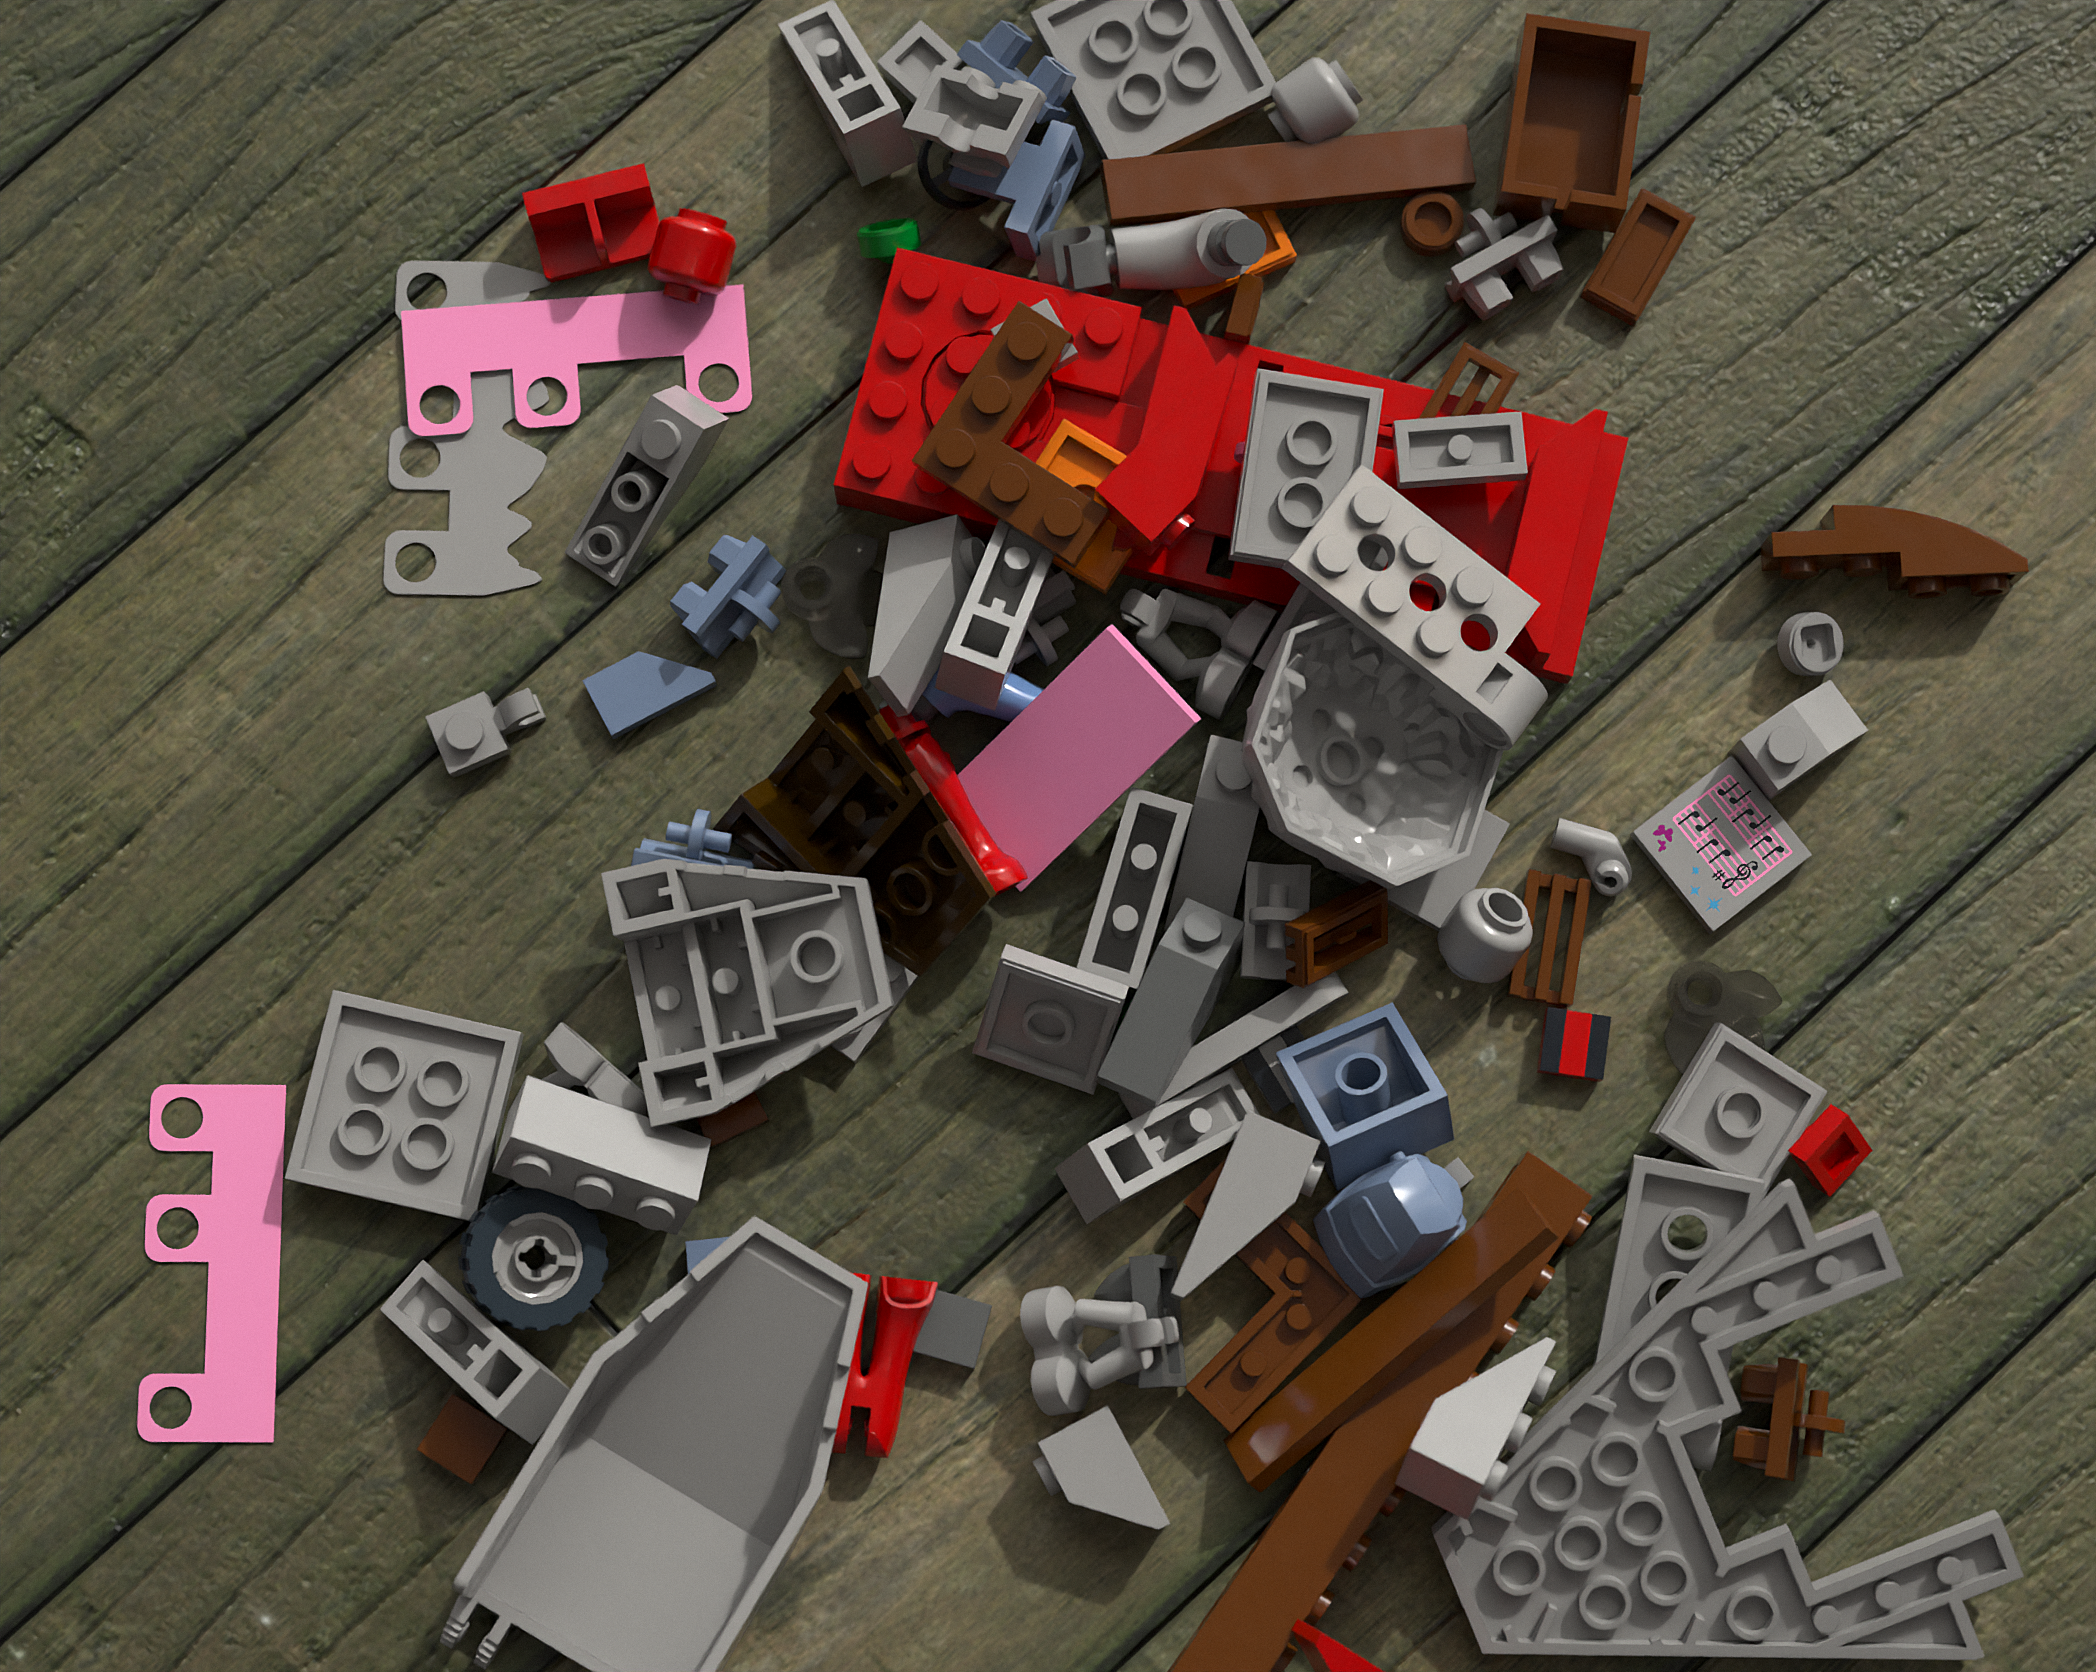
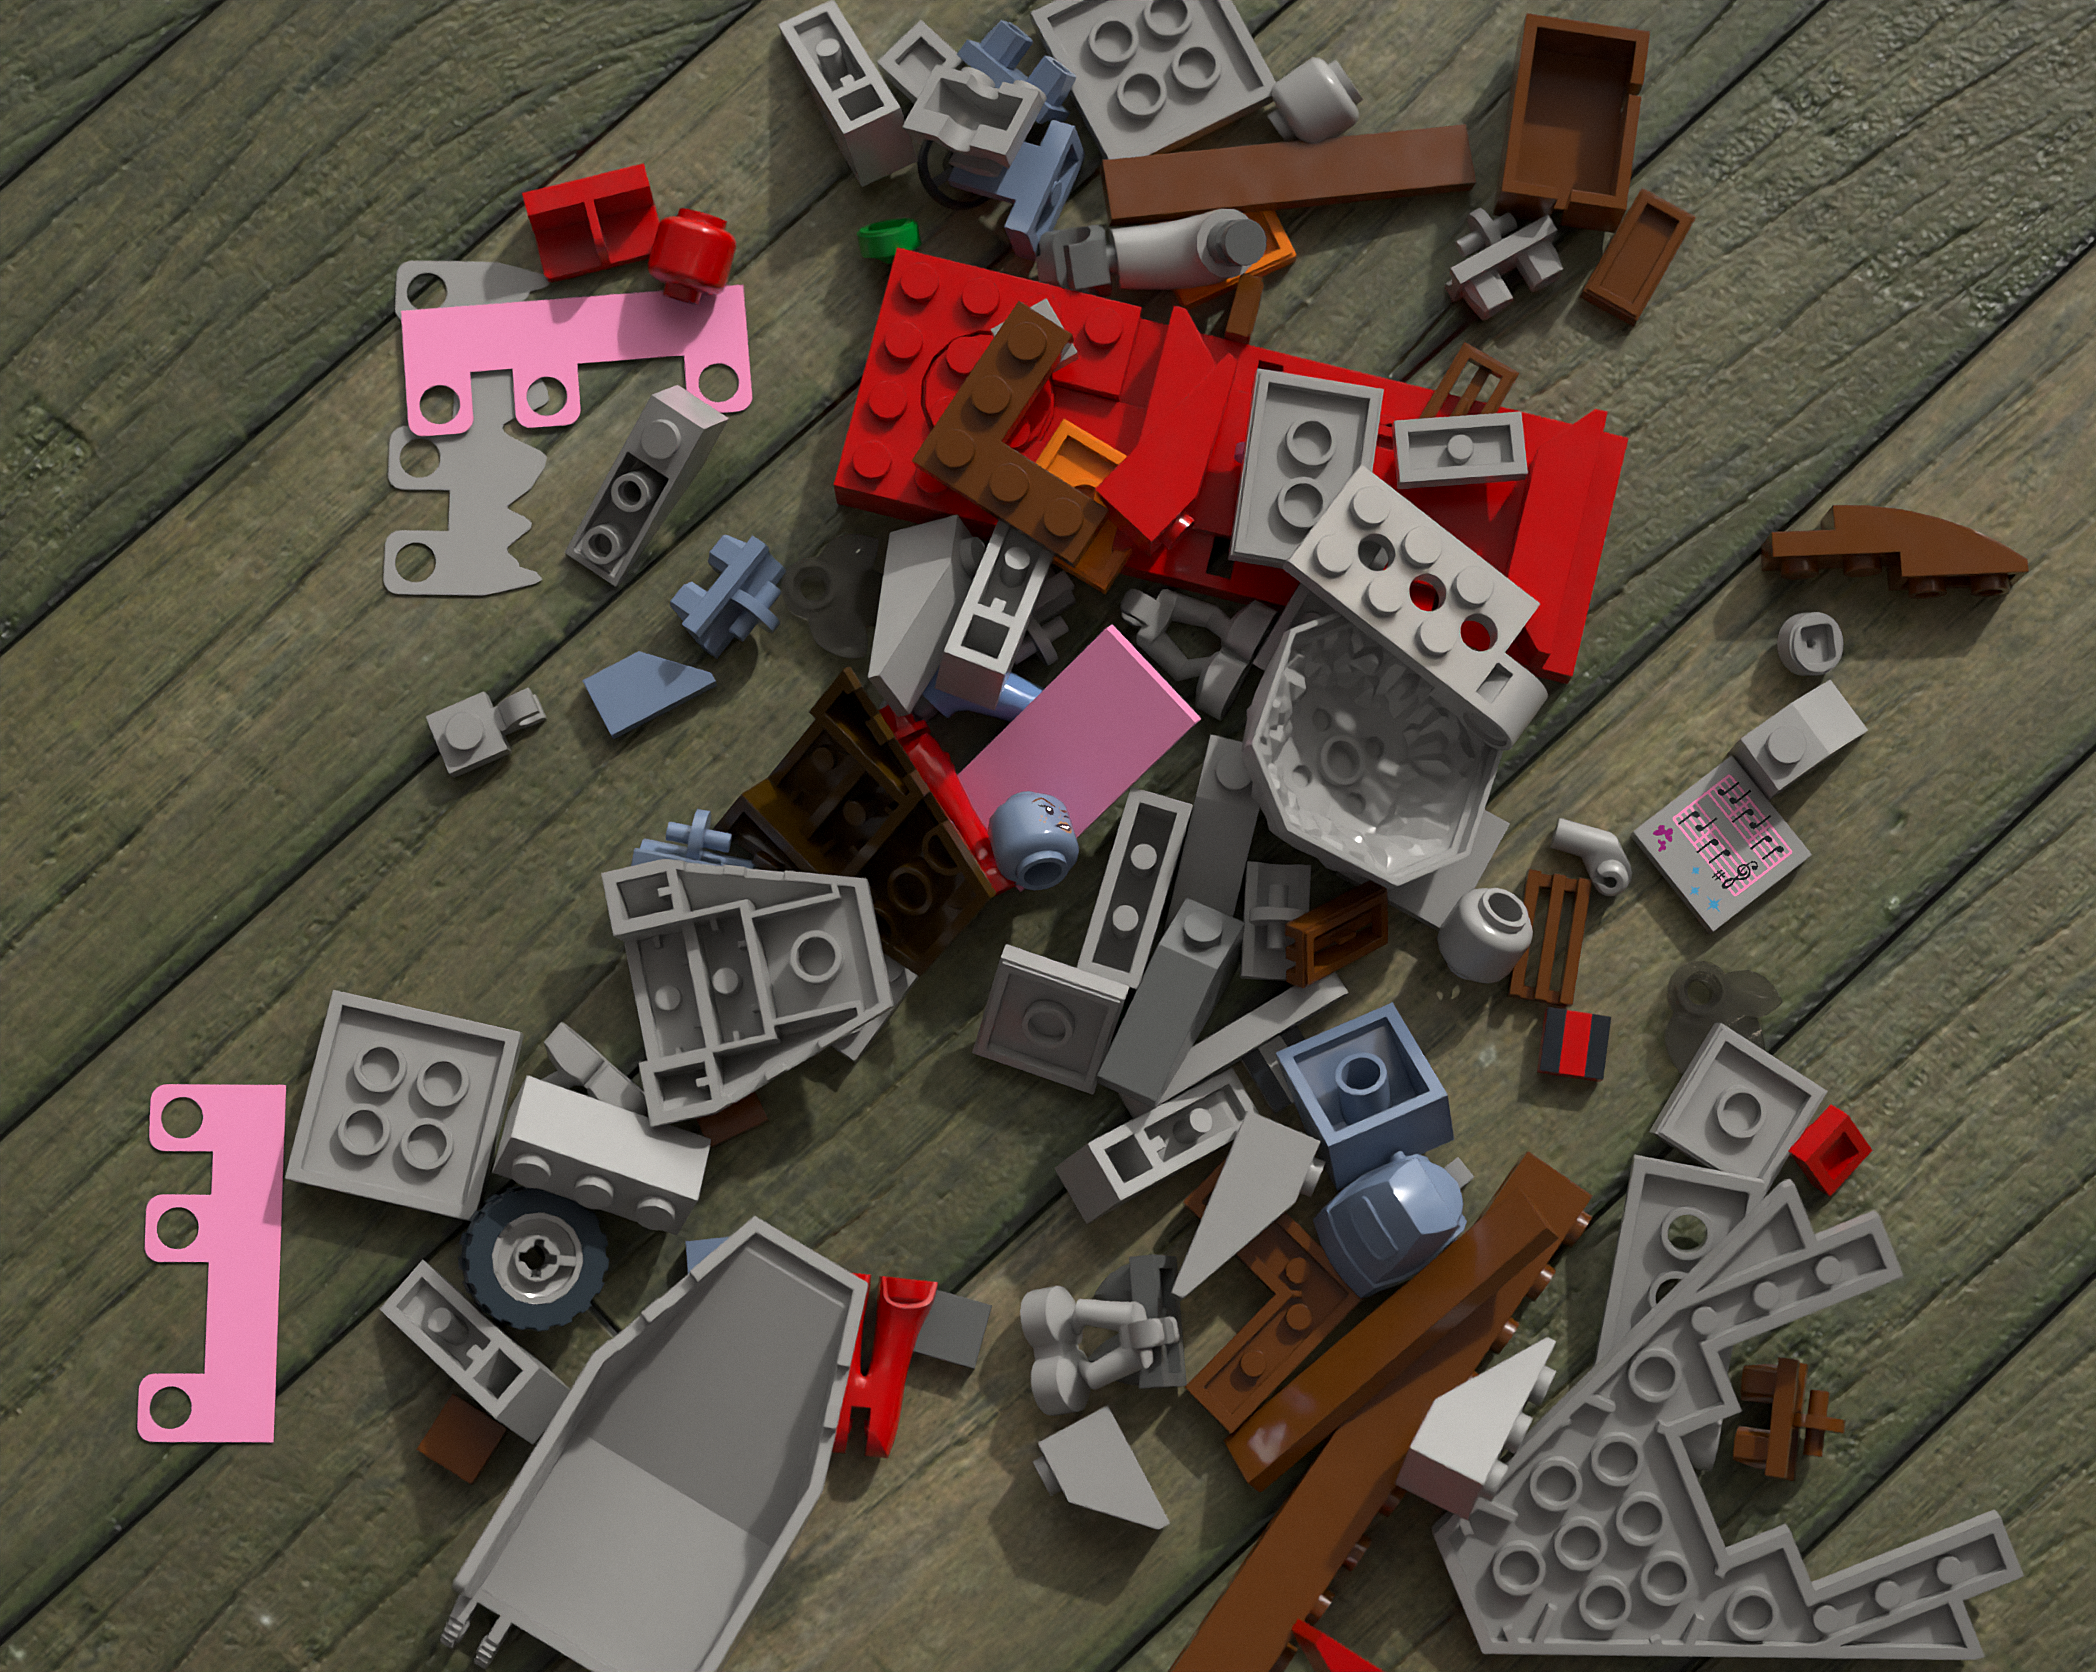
(1033, 840): none -> sand blue head
(1431, 223): reddish brown tile -> none

